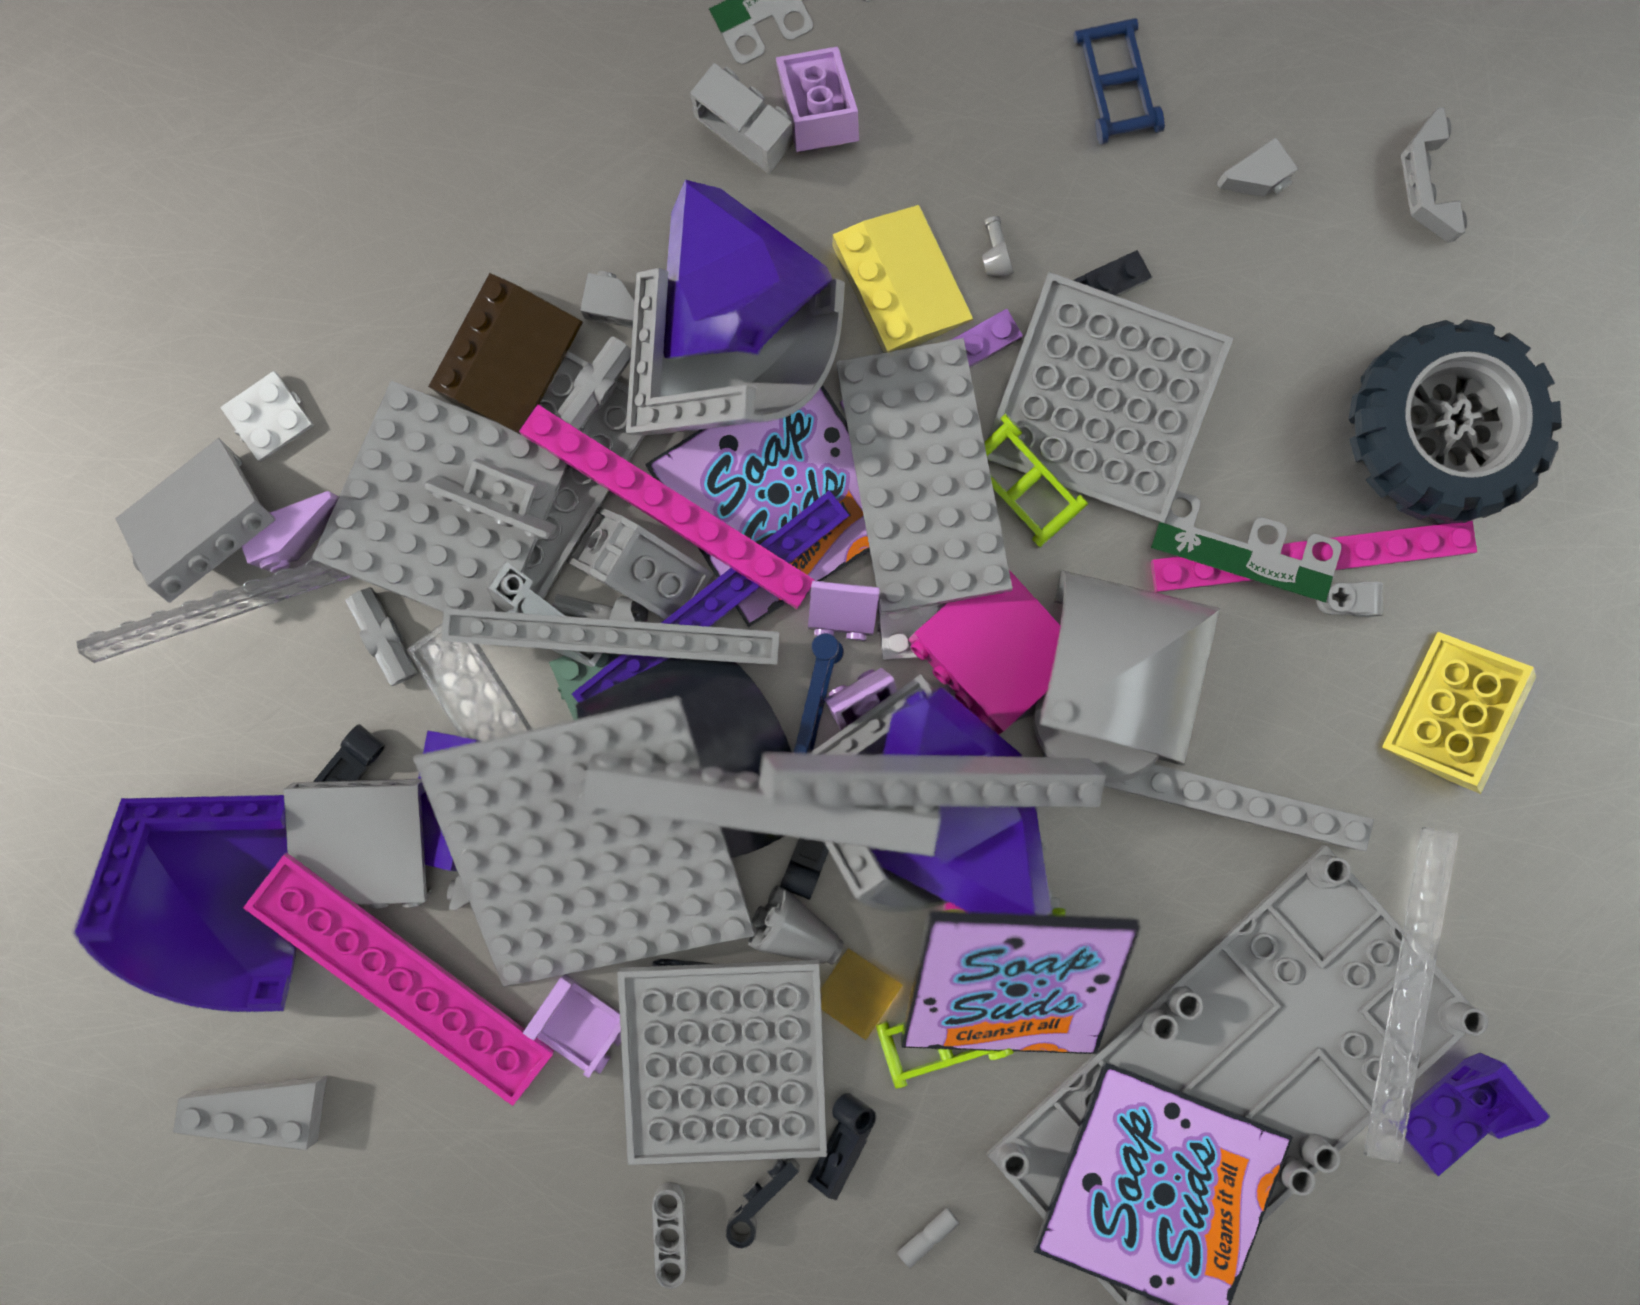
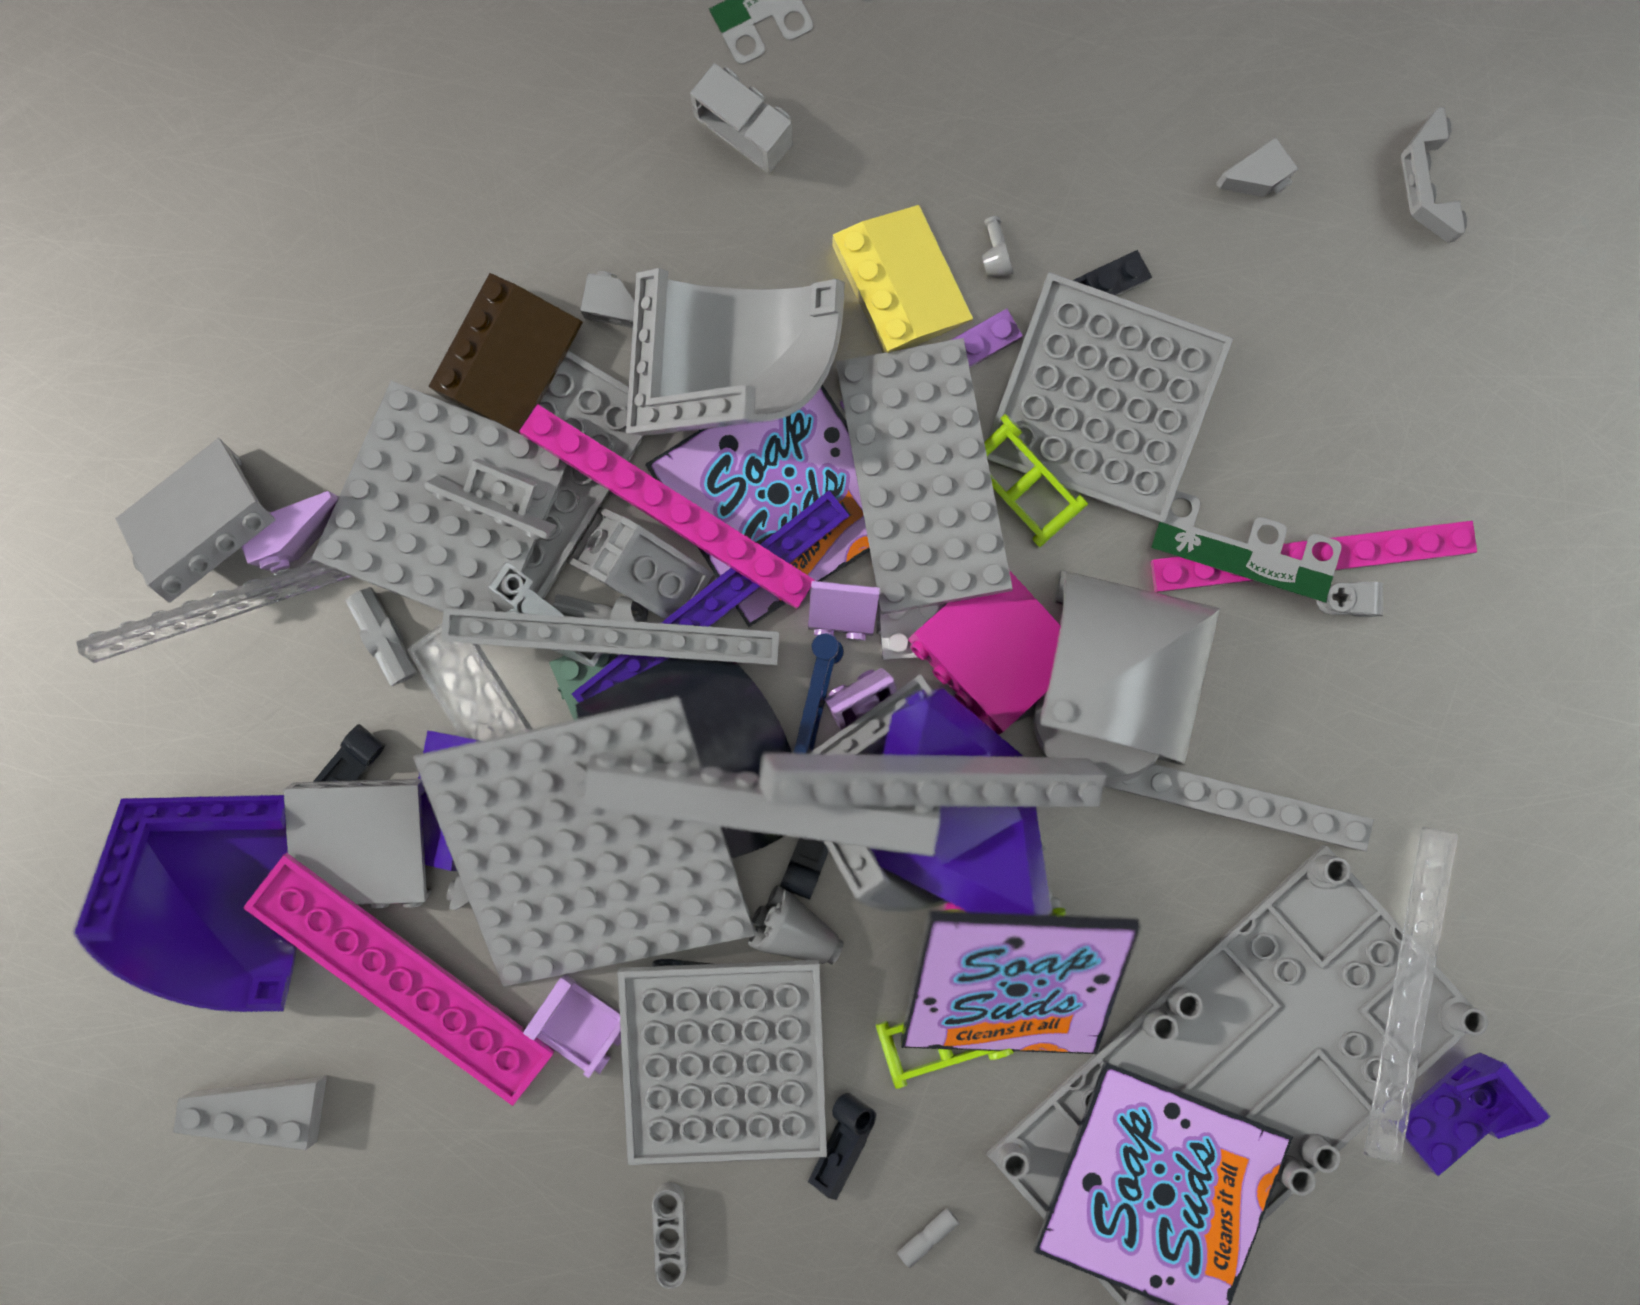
(267, 416): white plate -> none
(595, 383): light grey piece -> none
(730, 276): dark purple panel -> none
(757, 1197): black plate -> none
(818, 99): lavender slope -> none
(857, 993): clear yellow tile -> none
(1104, 127): dark blue piece -> none
(1460, 711): light yellow slope -> none
(1496, 379): black wheel -> none

